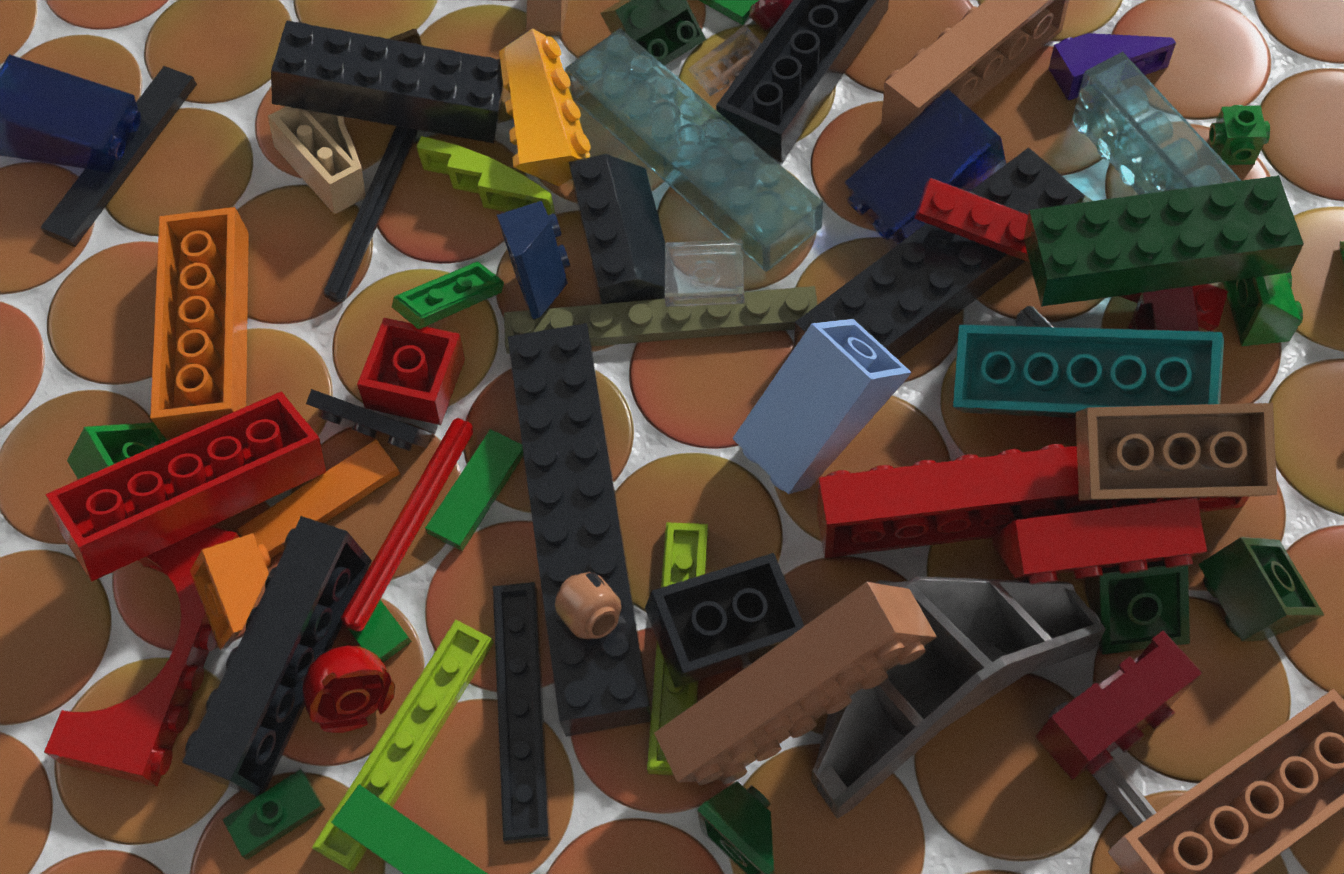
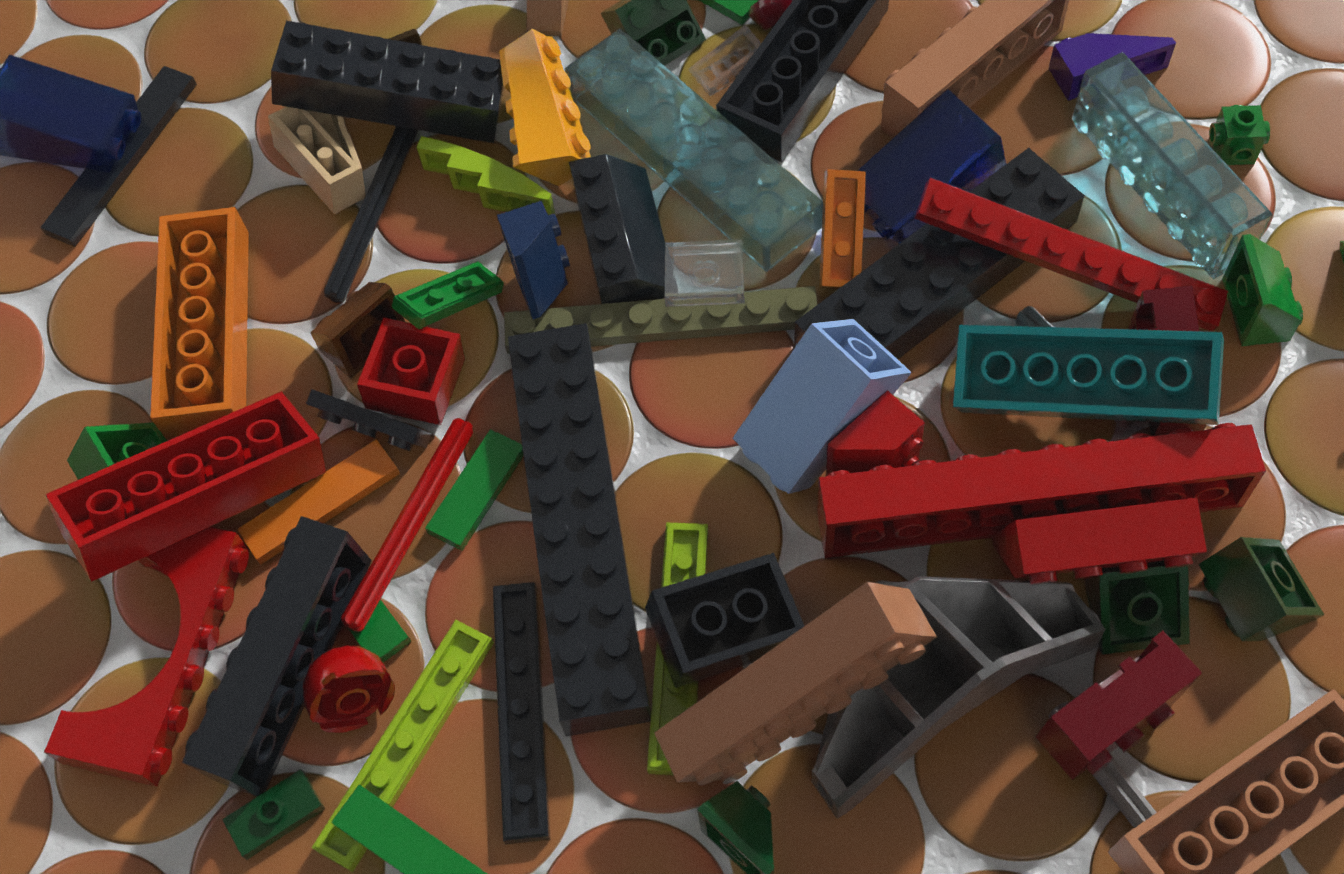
(230, 583): orange slope -> none
(352, 328): none -> reddish brown slope
(588, 606): nougat head -> none
(842, 227): none -> orange plate
(879, 436): none -> red slope
(1161, 240): dark green brick -> none
(1176, 451): medium nougat brick -> none

